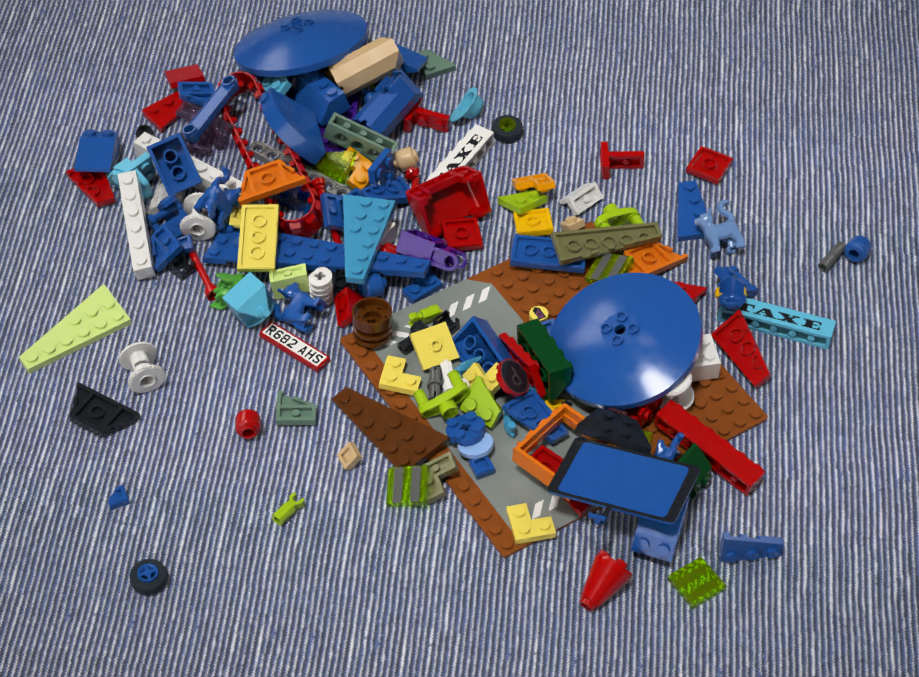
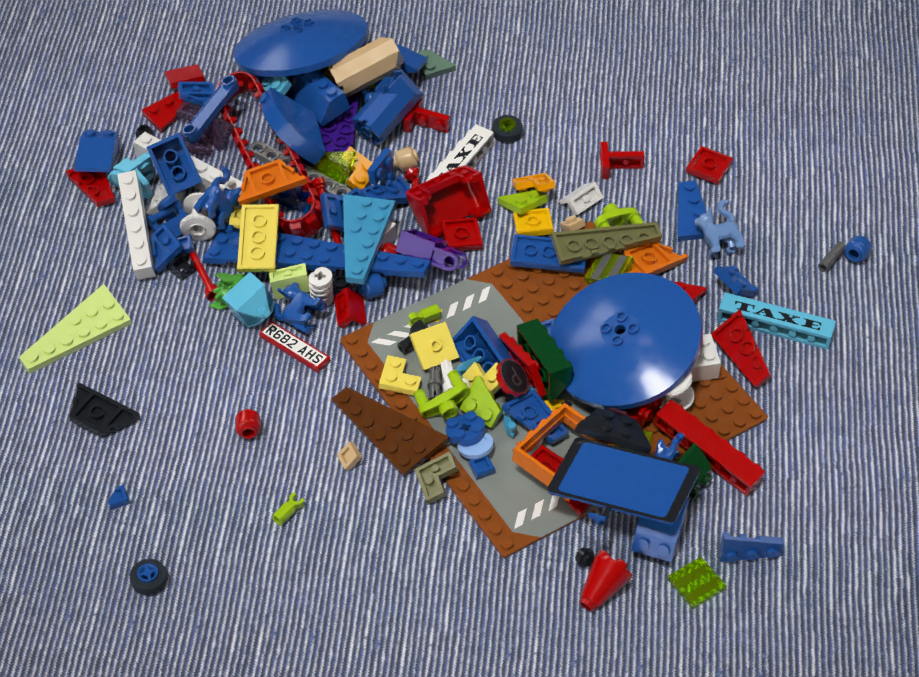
(139, 358): white hose -> none
(294, 411): sand green wing -> none
(362, 139): sand green brick -> none
(372, 322): reddish brown wheel -> none
(407, 486): clear neon green tile -> none
(422, 287): blue plate -> none
(453, 326): black piece -> none
(469, 106): medium azure piece -> none
(528, 530): light yellow plate -> none
(538, 312): light yellow tile -> none
(584, 557): none -> black plate
(731, 293): blue hair -> none

